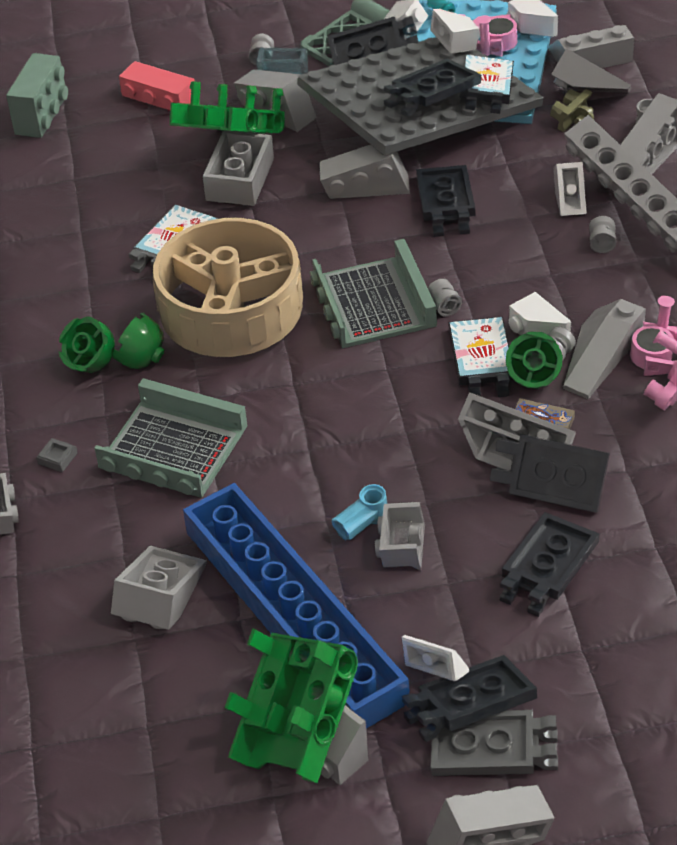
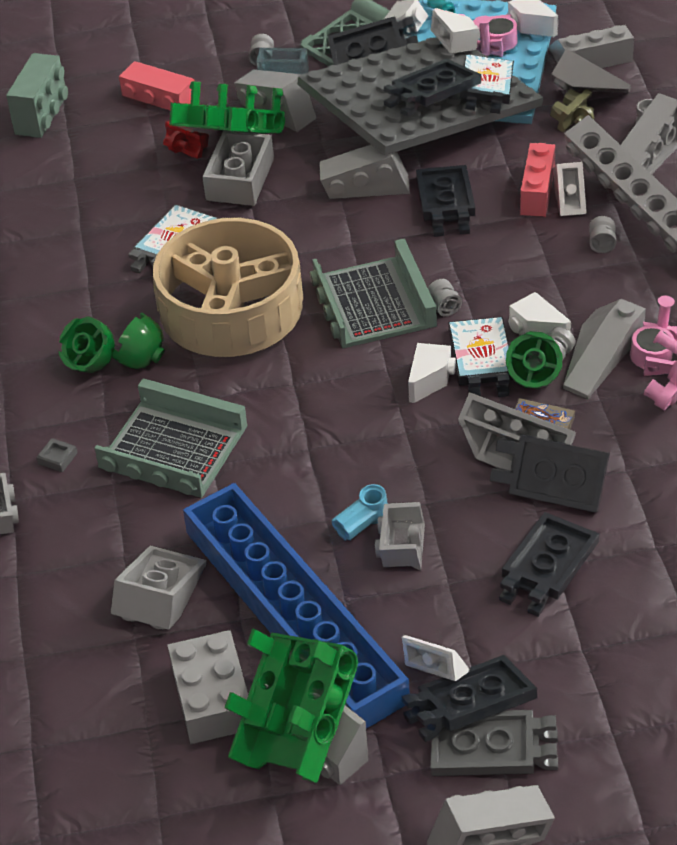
(185, 140): none -> red hips
(204, 676): none -> light grey brick
(430, 370): none -> white slope
(537, 180): none -> coral brick

